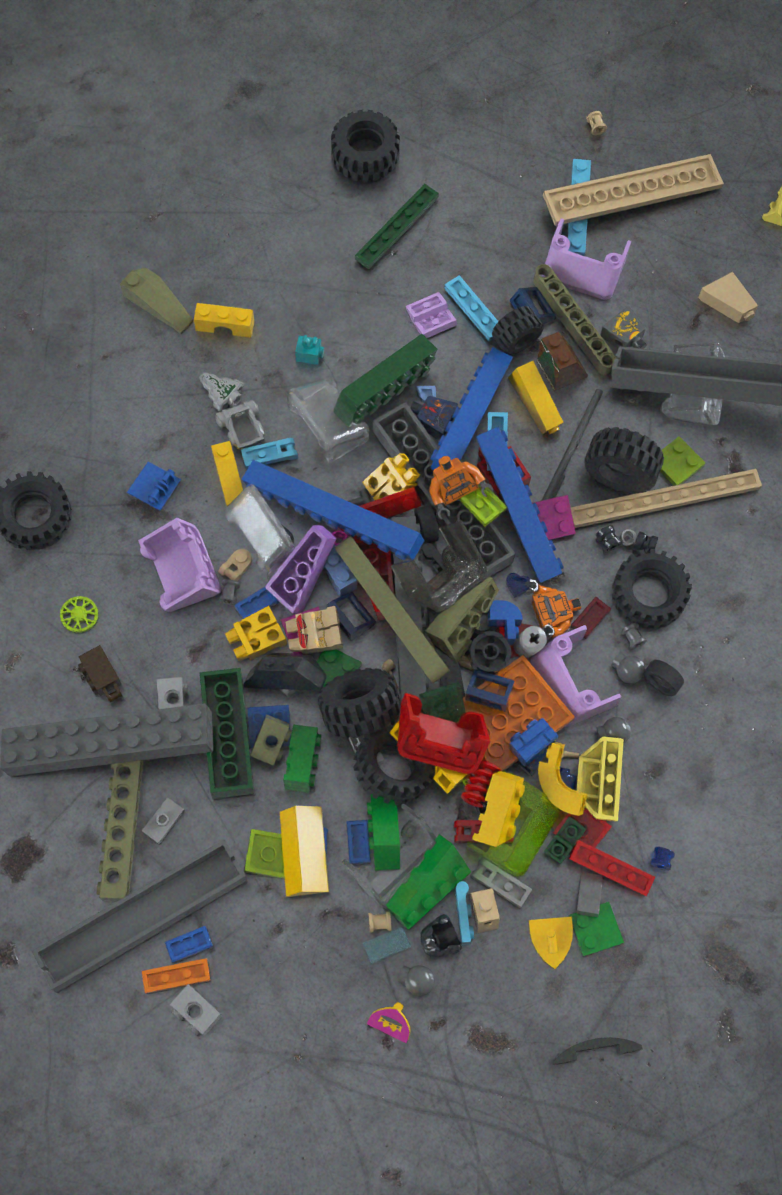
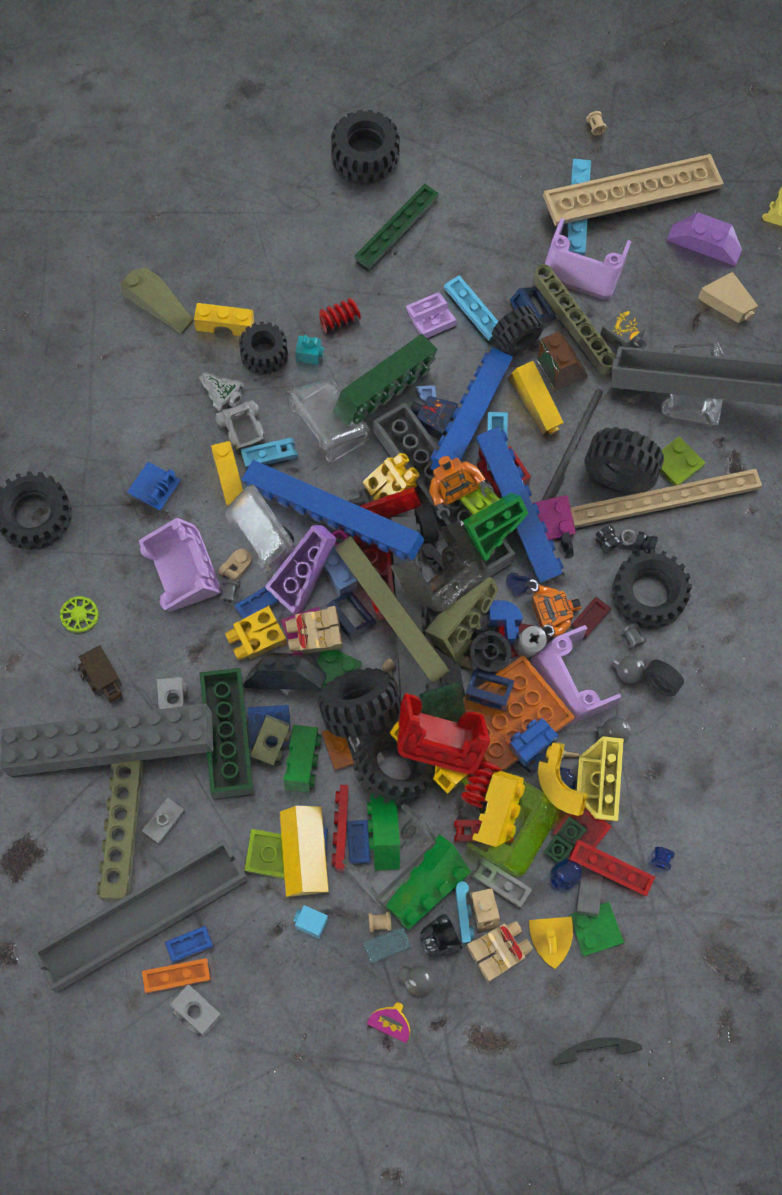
(259, 335): none -> black tyre
(310, 921): none -> medium azure brick
(337, 750): none -> orange plate
(338, 313): none -> red piece
(339, 837): none -> red plate
(495, 523): none -> green wedge
(504, 946): none -> tan hips
(565, 874): none -> clear blue head
(566, 544): none -> black tile
(707, 237): none -> medium lavender wedge

